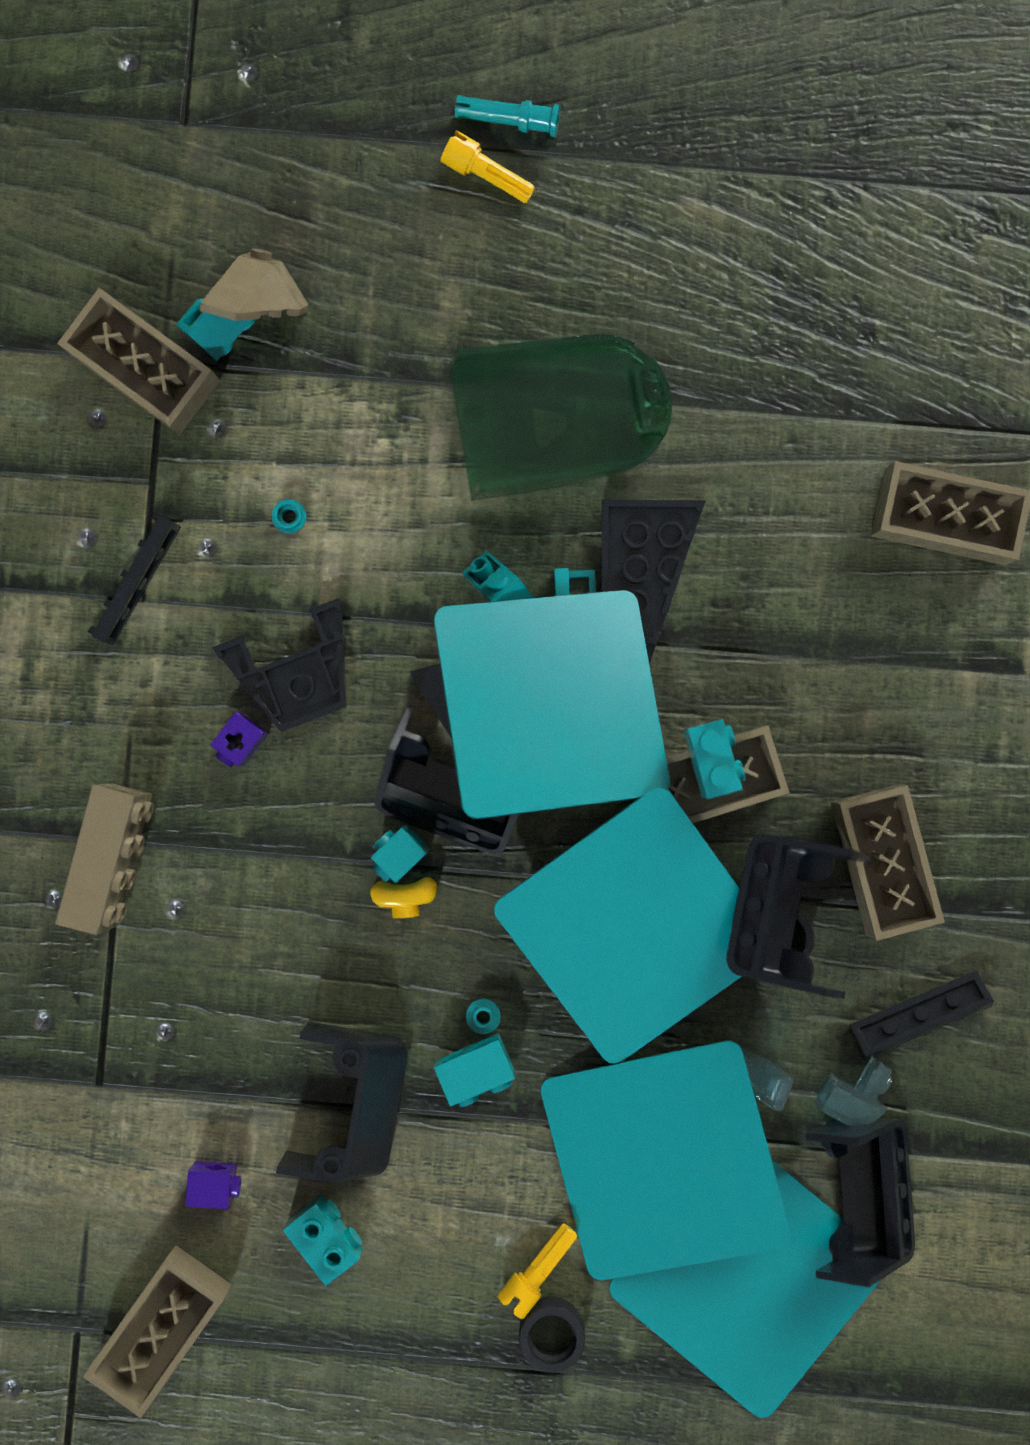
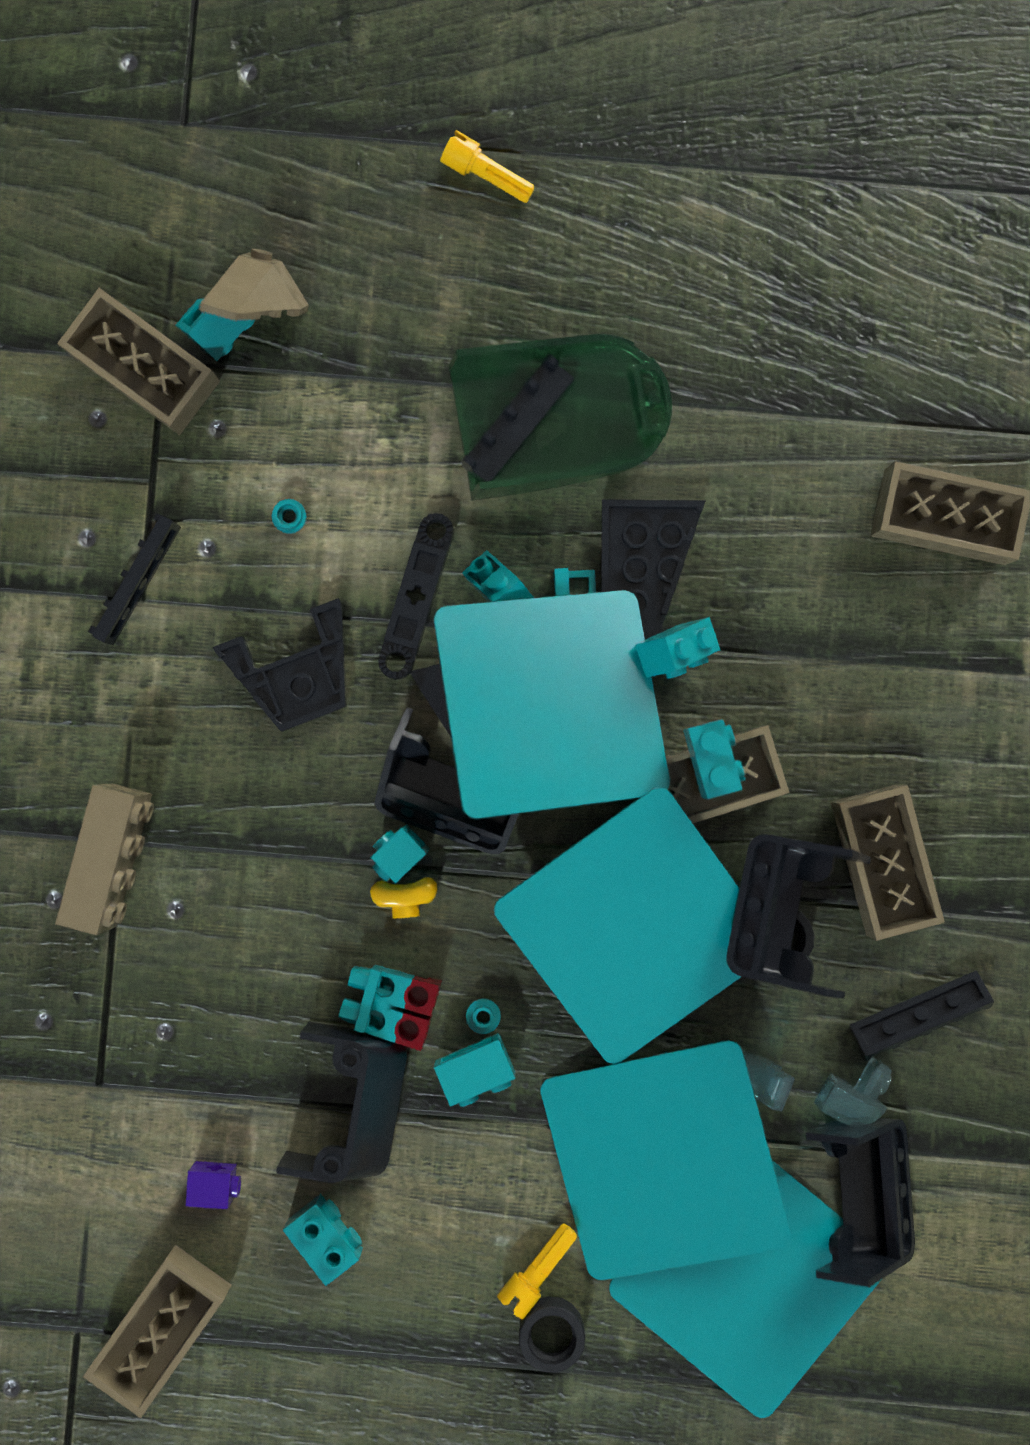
(252, 738): dark purple brick -> none
(393, 1005): none -> teal hips
(409, 620): none -> black piece
(518, 420): none -> black hinge
(524, 116): teal pin -> none
(678, 647): none -> teal brick

